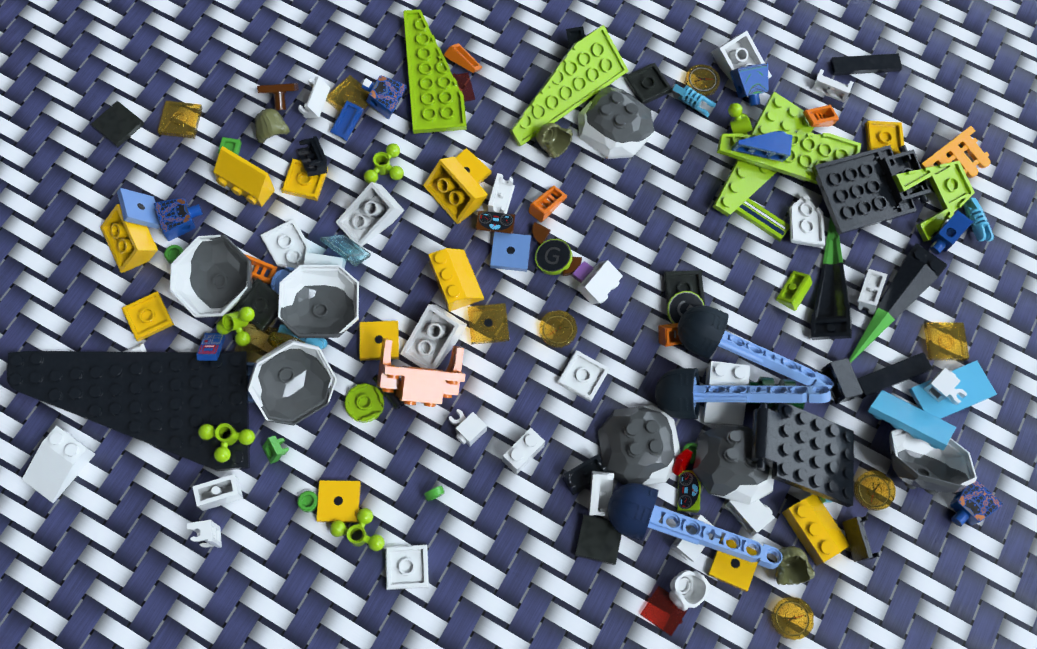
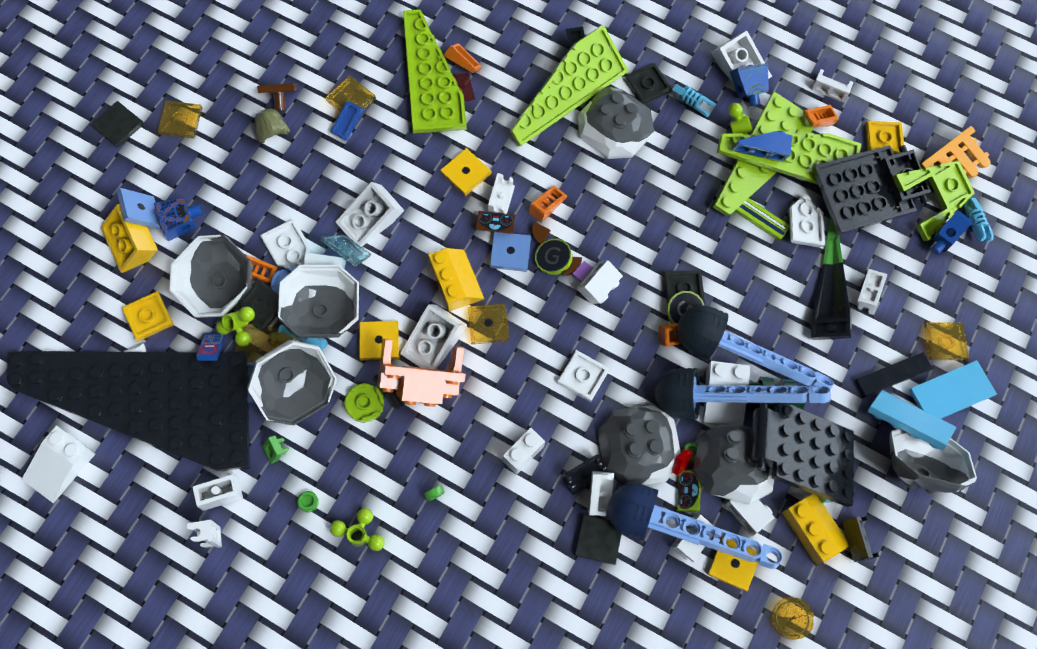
(172, 253): bright green tile -> none
(222, 453): lime piece -> none
(231, 144): bright green tile -> none
(243, 177): yellow slope -> none
(300, 185): yellow tile -> none
(312, 157): black hinge -> none
(316, 98): white hinge -> none
(338, 501): yellow tile -> none
(384, 94): torso -> none
(395, 172): lime piece -> none
(407, 567): white tile -> none
(458, 192): yellow slope -> none
(468, 428): white brick -> none
(554, 139): olive hair -> none
(558, 329): clear yellow tile -> none
(663, 611): clear red piece -> none
(688, 589): white hair -> none
(703, 79): clear yellow tile -> none
(793, 567): olive hair -> none
(794, 290): lime slope -> none
(844, 379): hinge -> none
(866, 64): black tile -> none
(874, 490): clear yellow tile -> none
(913, 277): black plate -> none
(943, 386): white brick -> none
(973, 504): torso -> none

